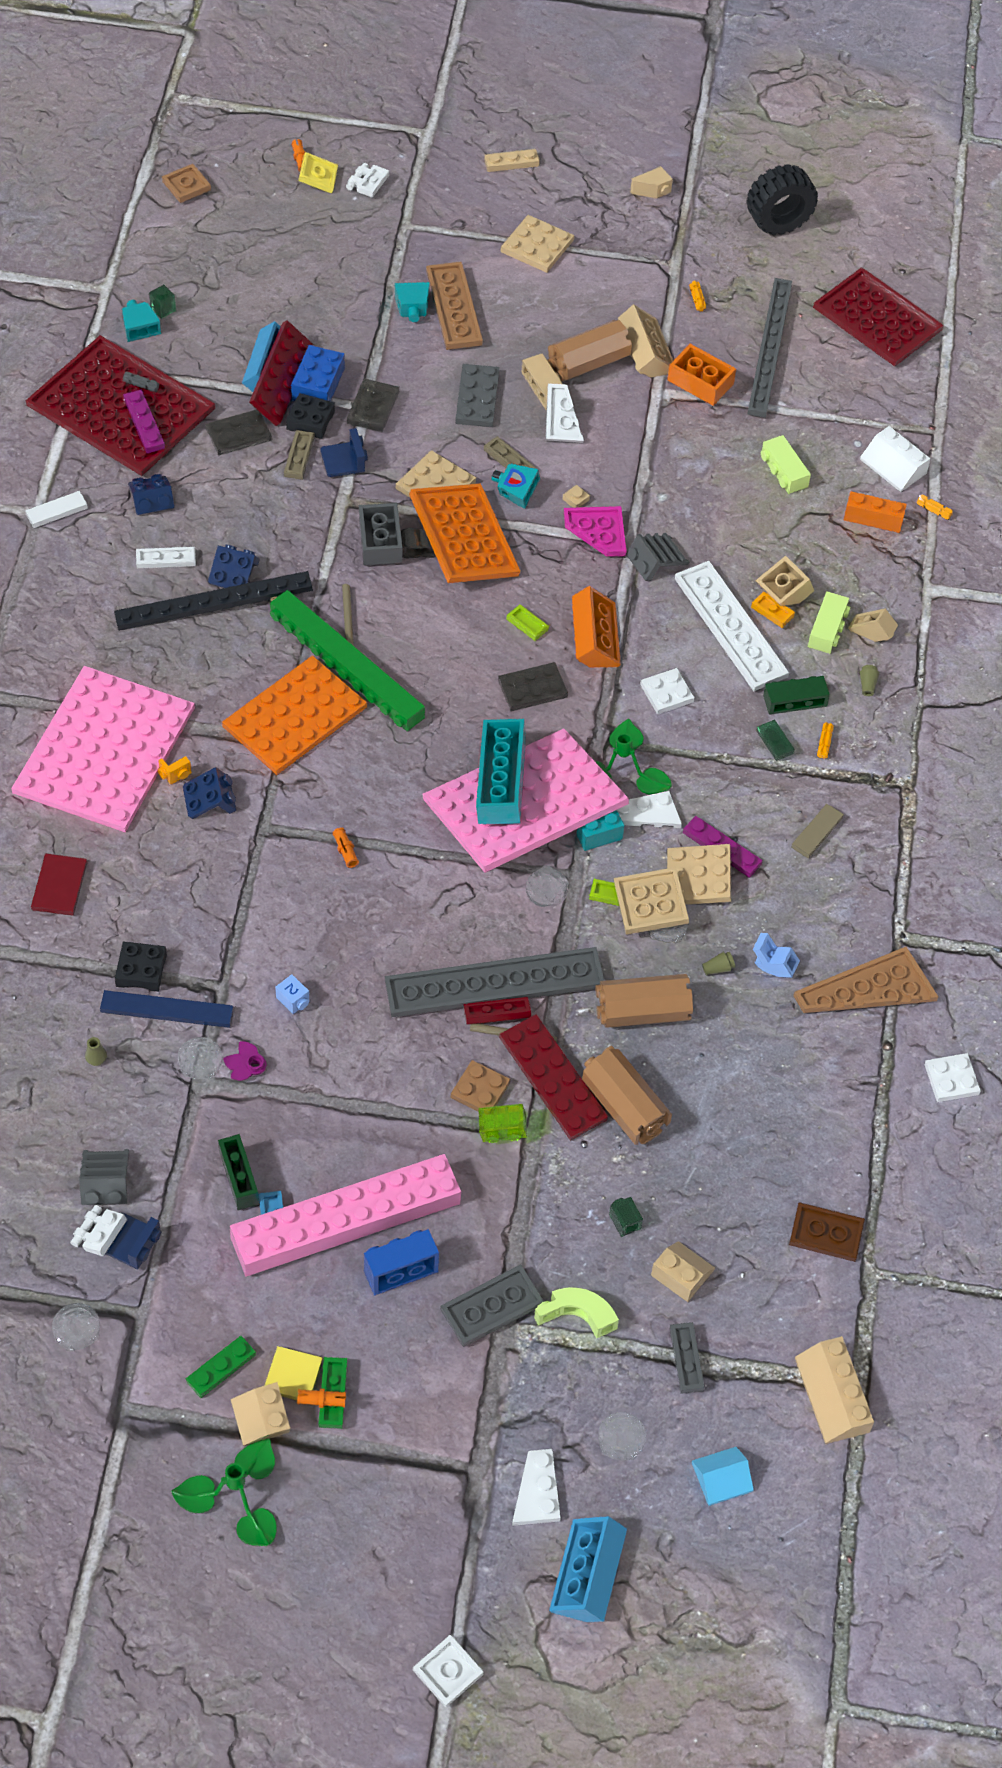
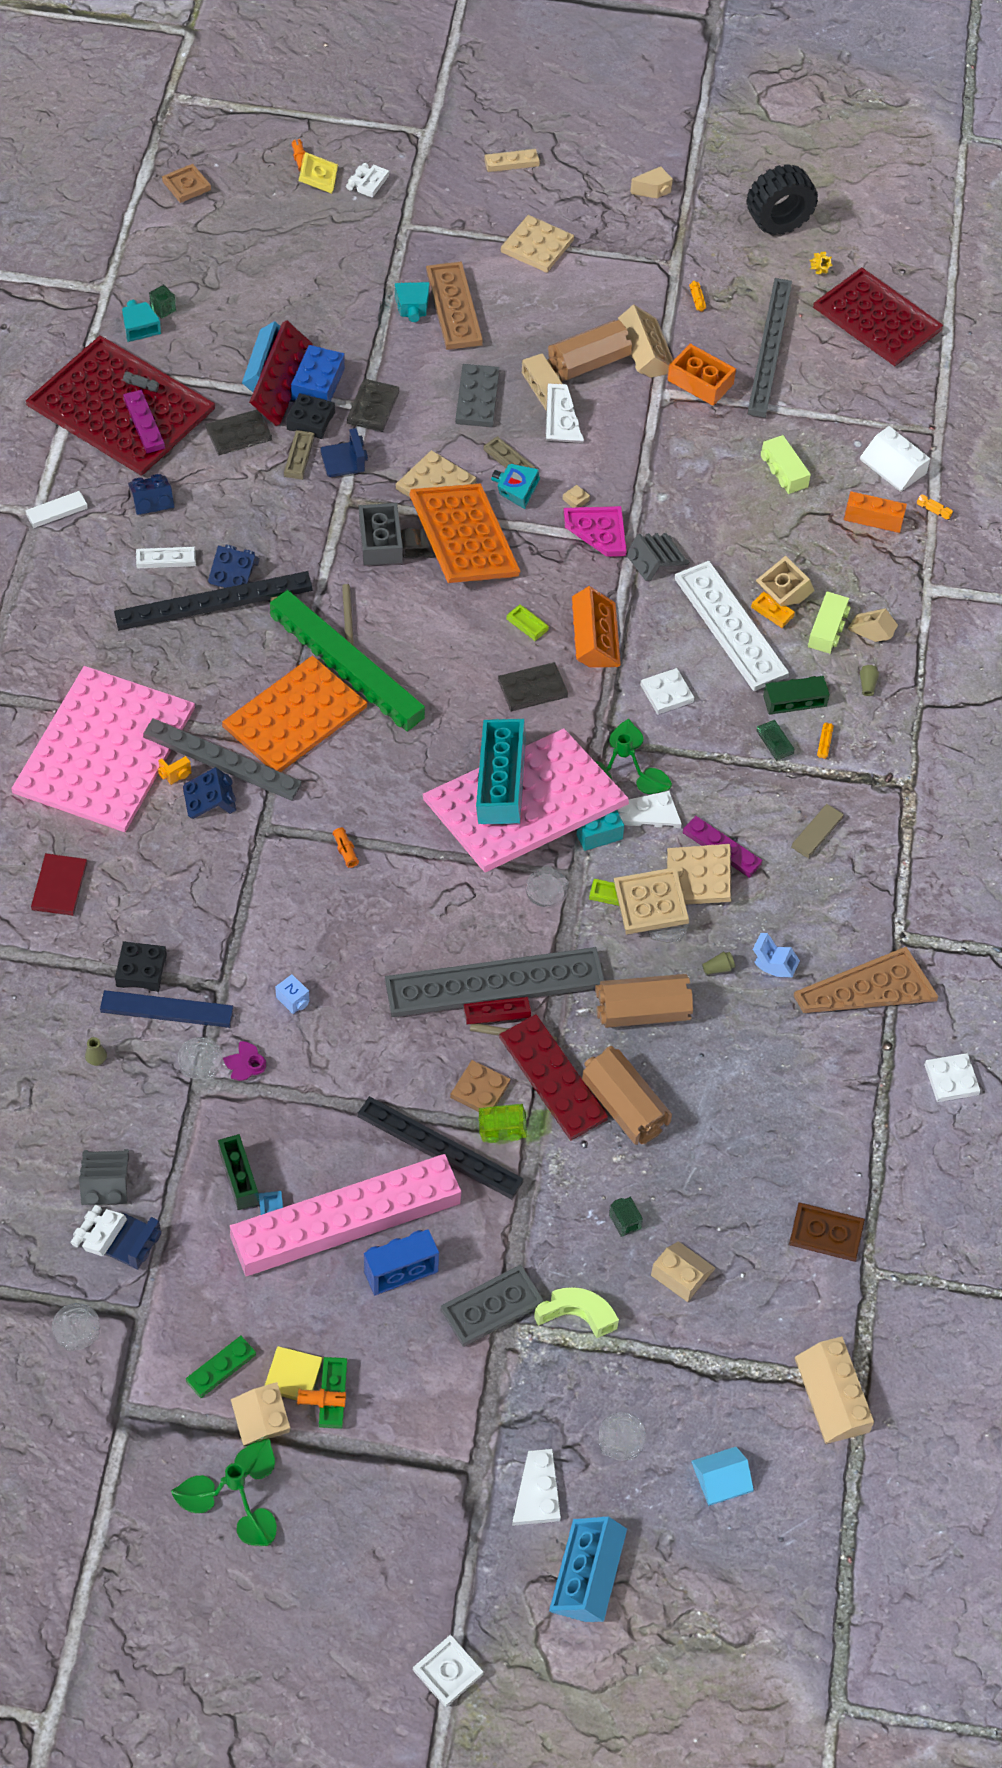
(222, 759): none -> dark grey plate
(435, 1144): none -> black plate
(686, 1358): dark grey plate -> none
(820, 262): none -> yellow gear

